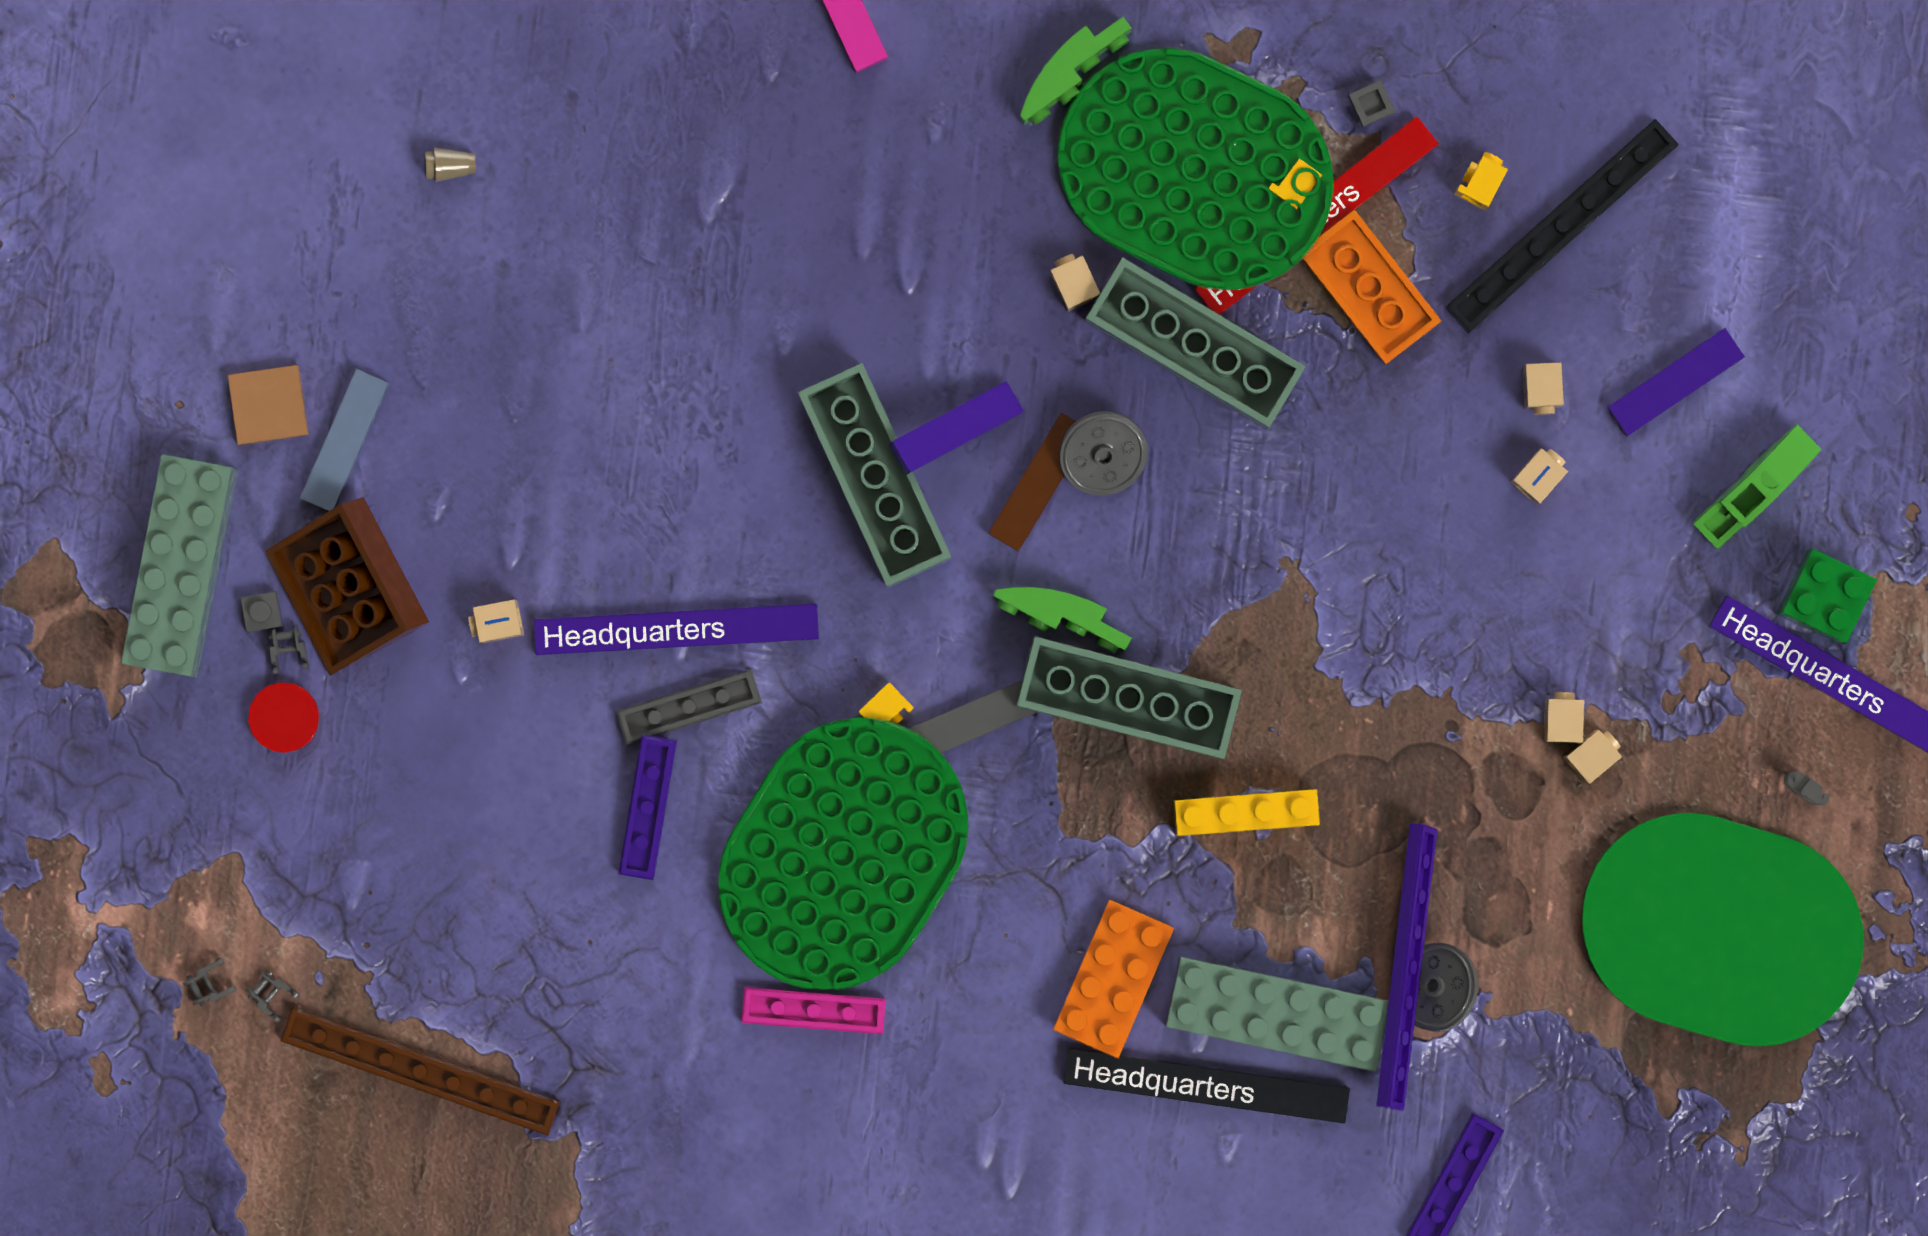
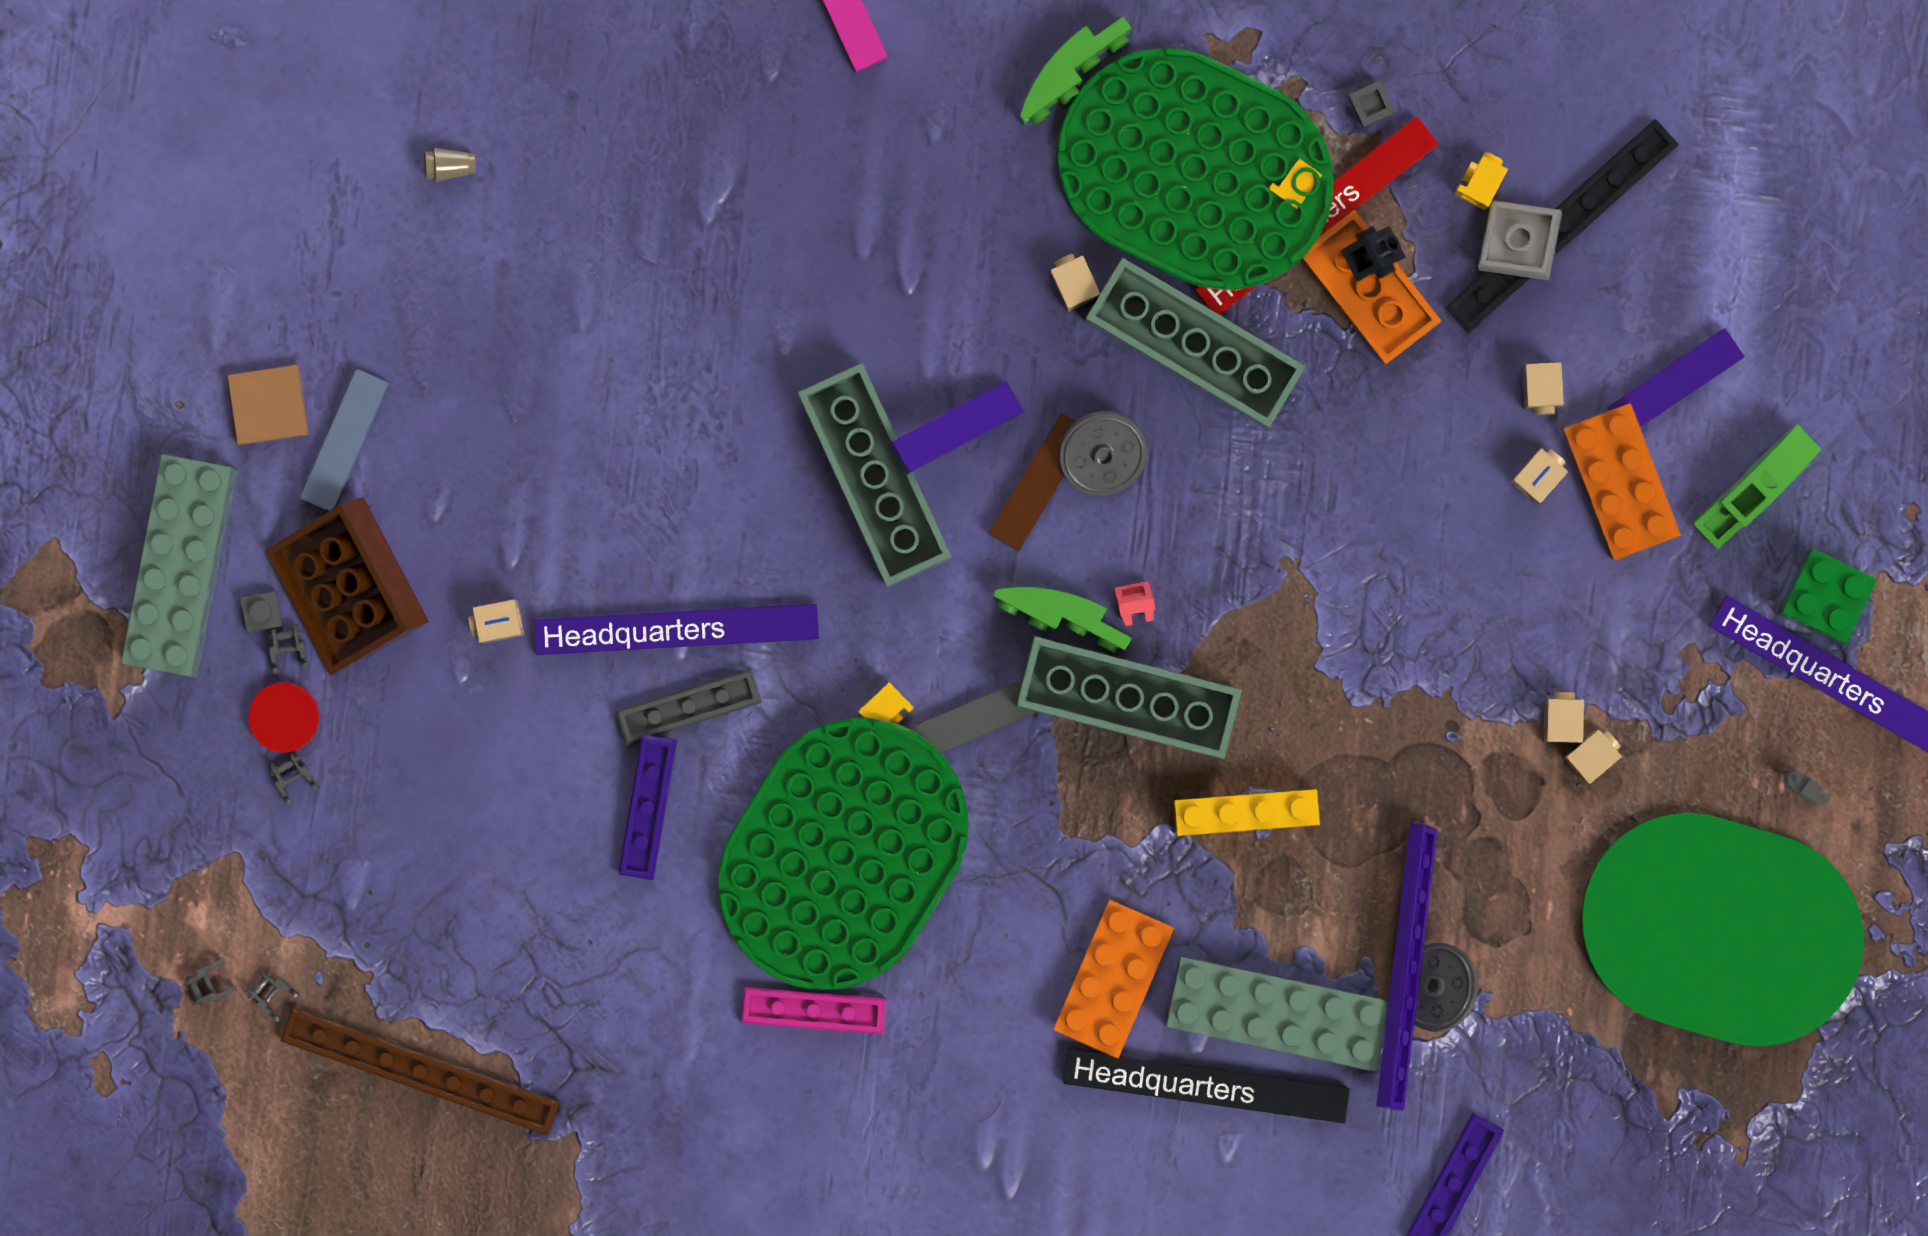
(302, 771): none -> dark grey piece
(1135, 599): none -> coral tile
(1373, 253): none -> black brick
(1520, 240): none -> light grey tile
(1622, 481): none -> orange plate

